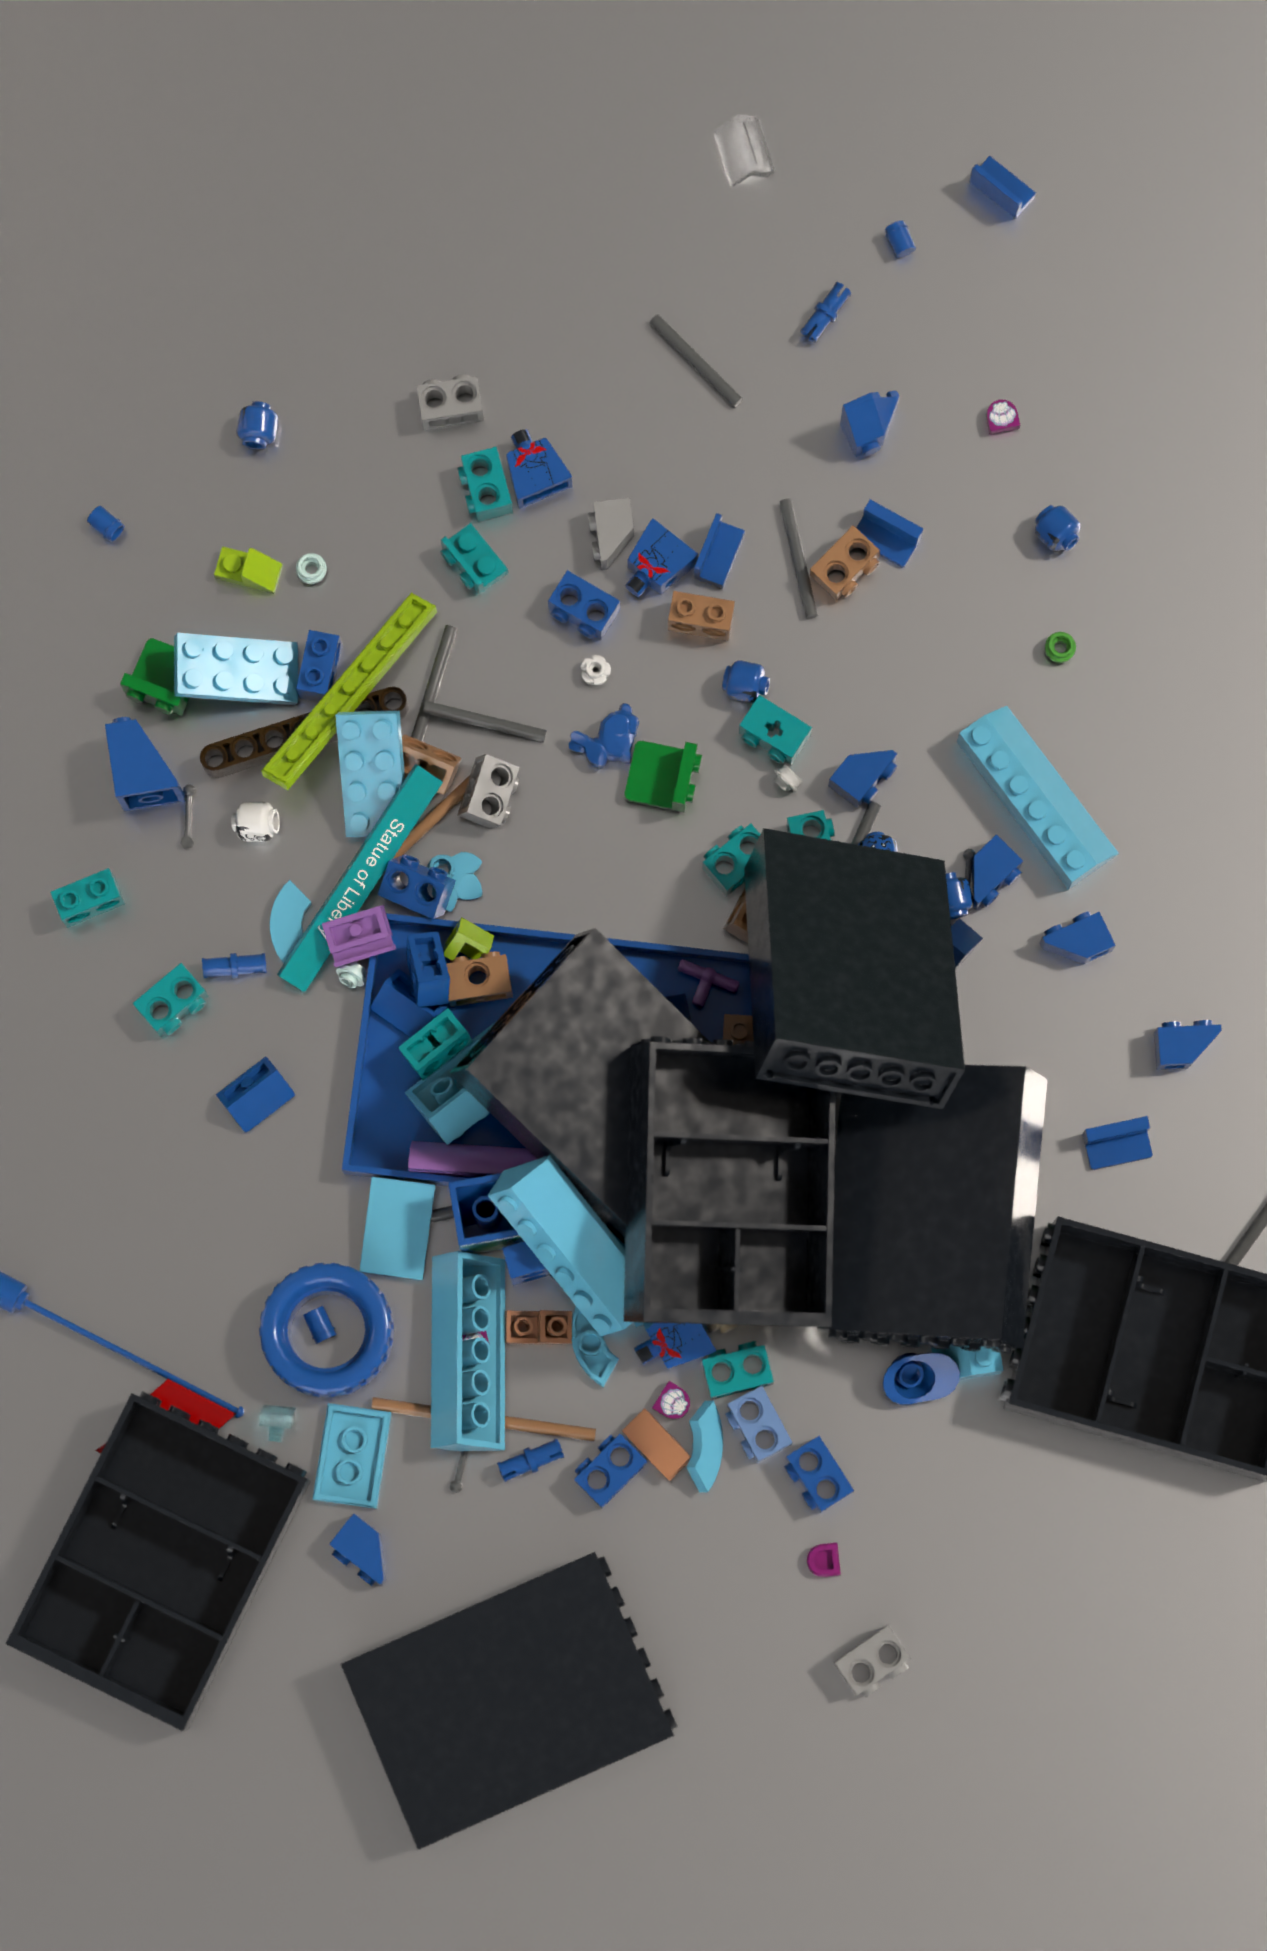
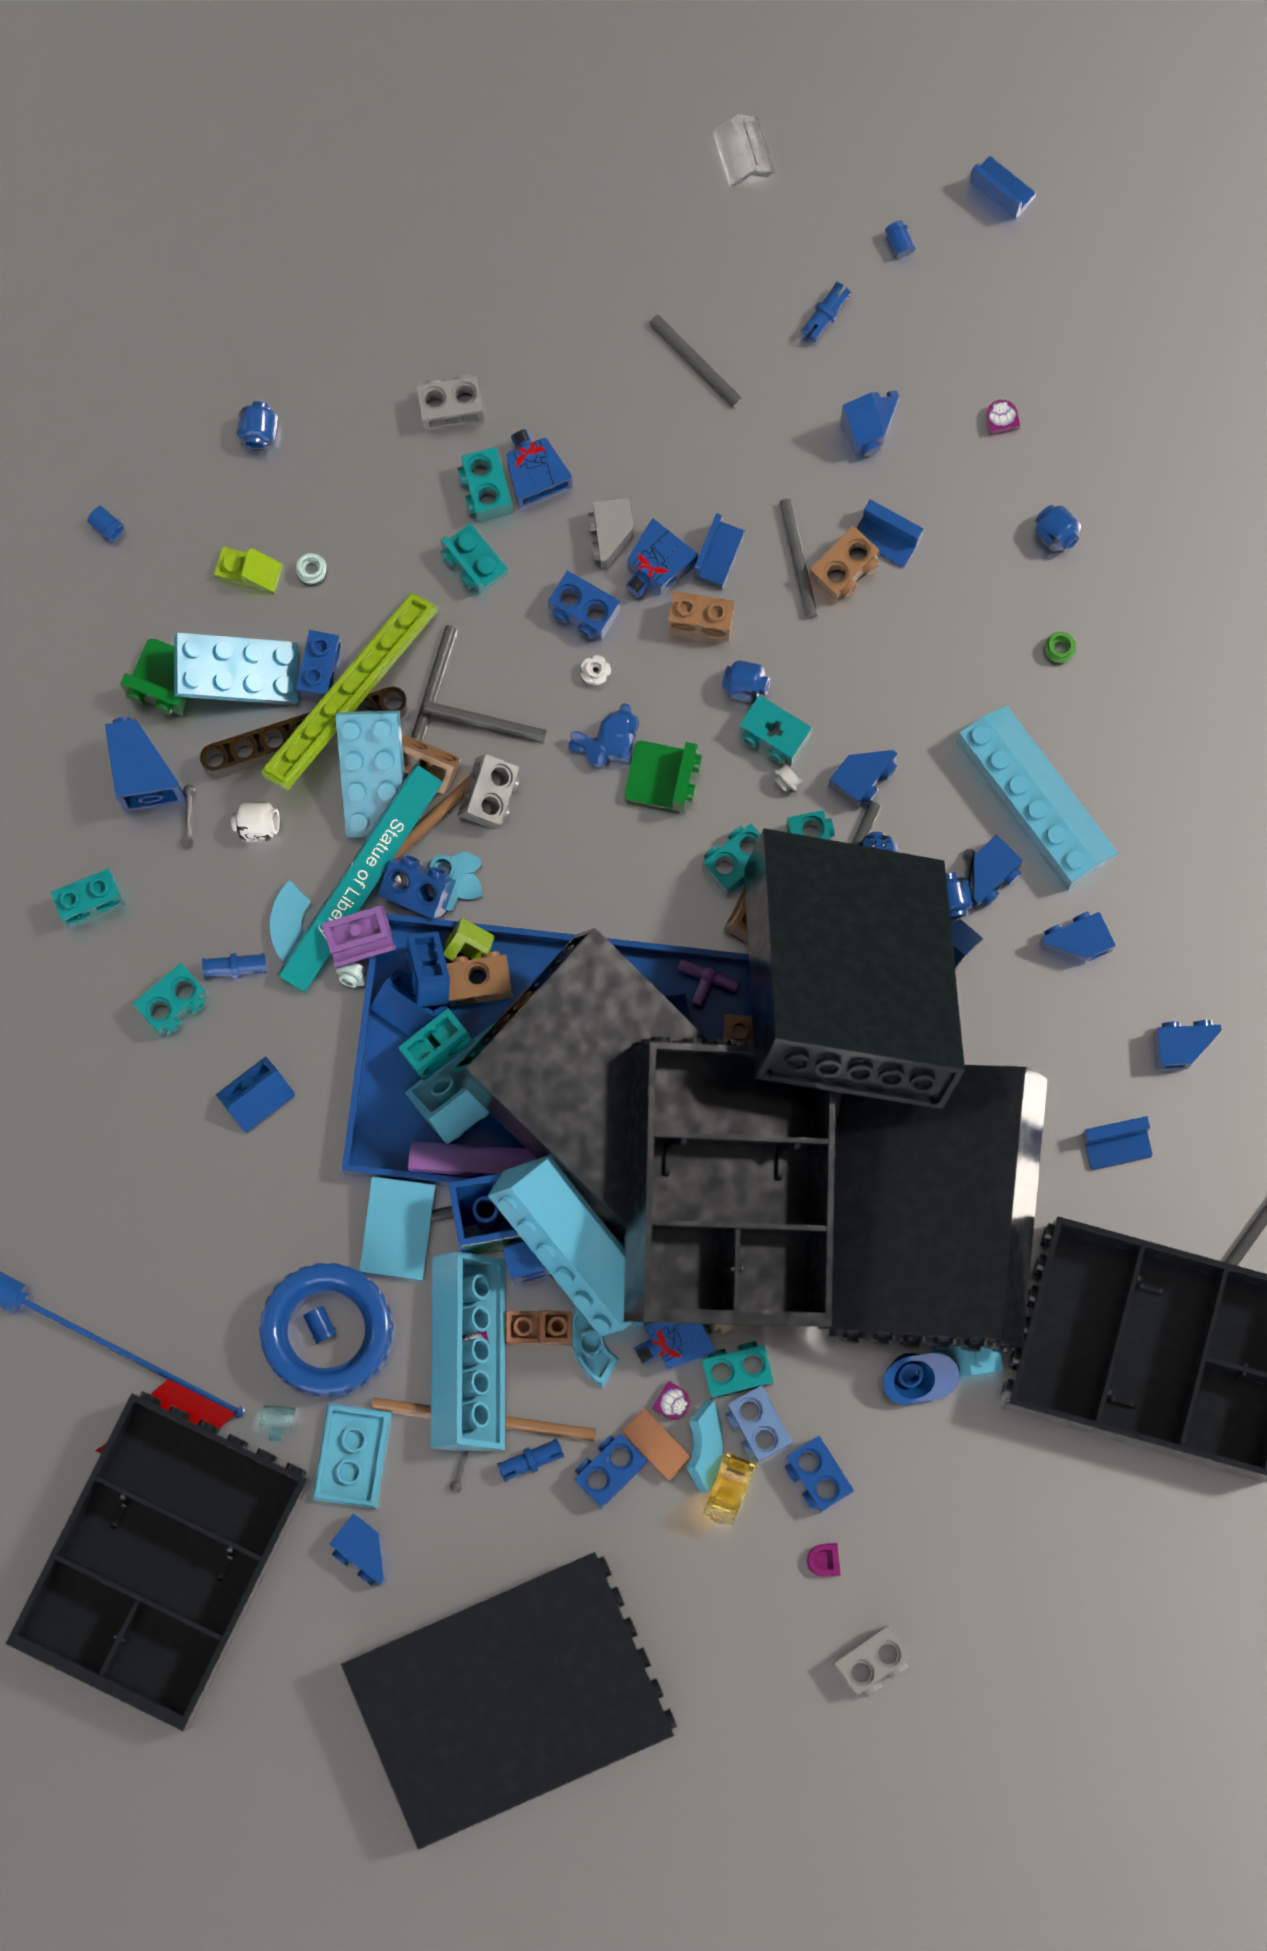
(728, 1489): none -> clear yellow brick

